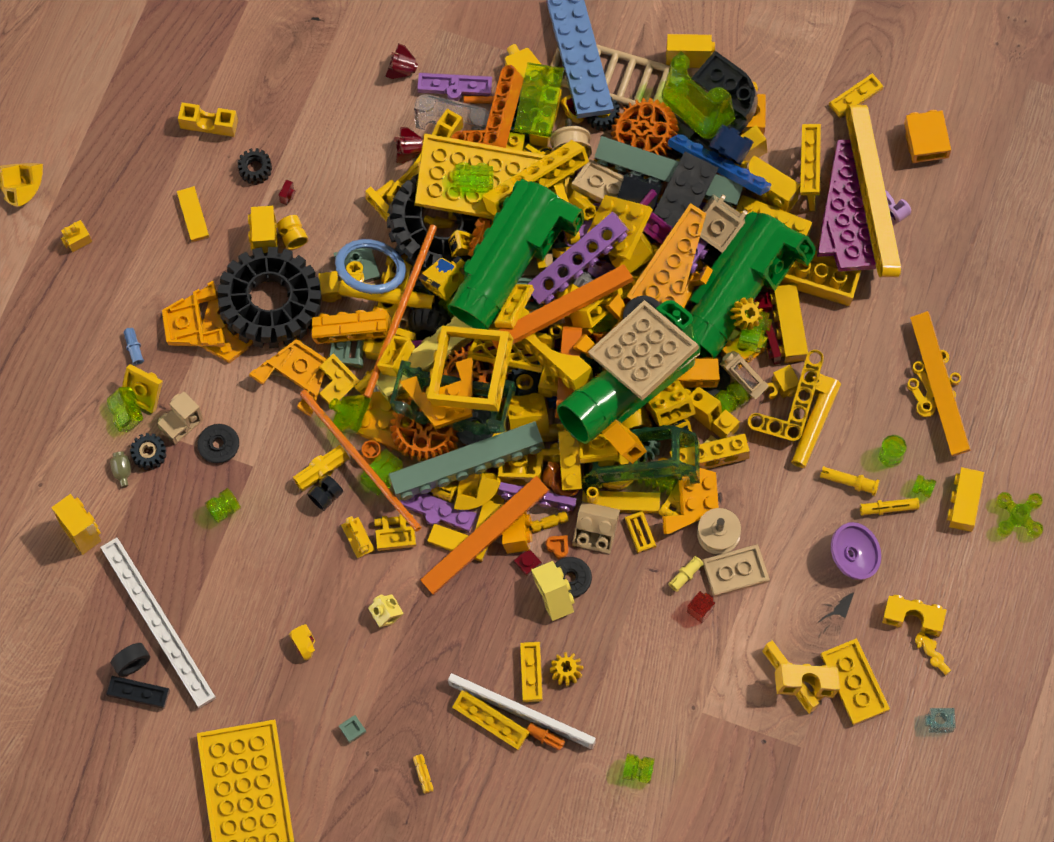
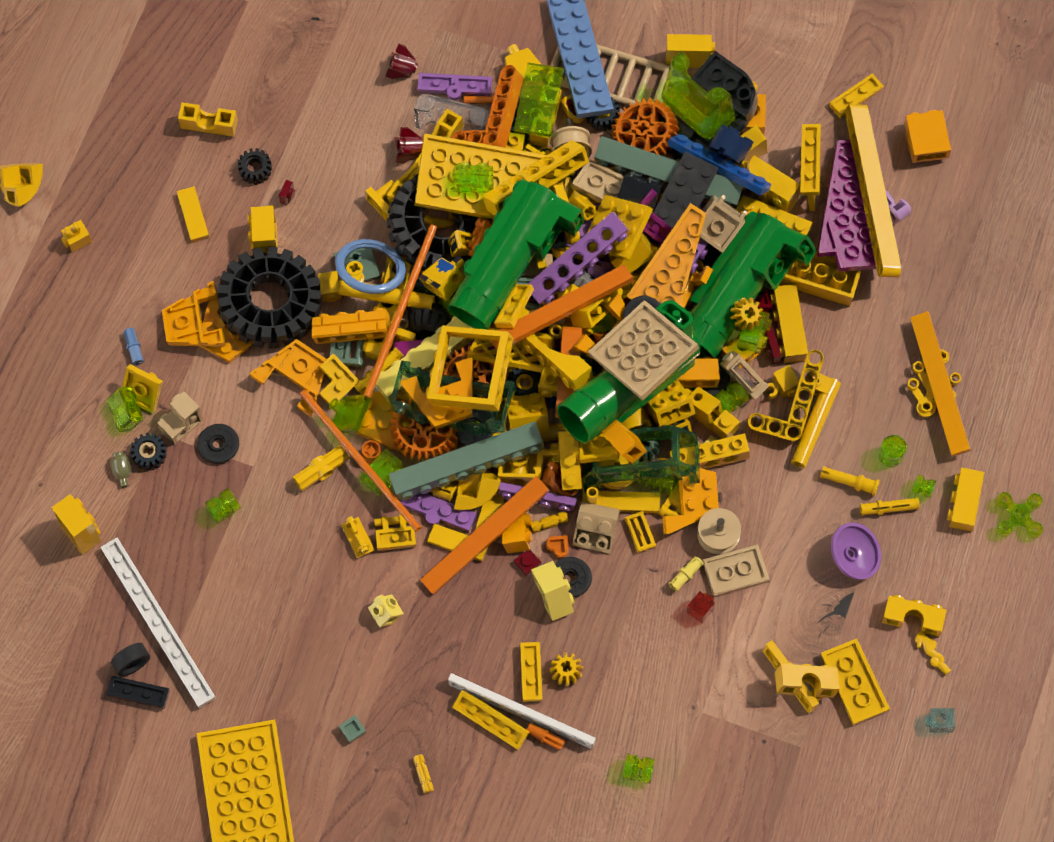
(292, 232): yellow wheel -> none
(303, 641): yellow rock -> none
(325, 492): black wheel -> none
(397, 348): yellow piece -> none

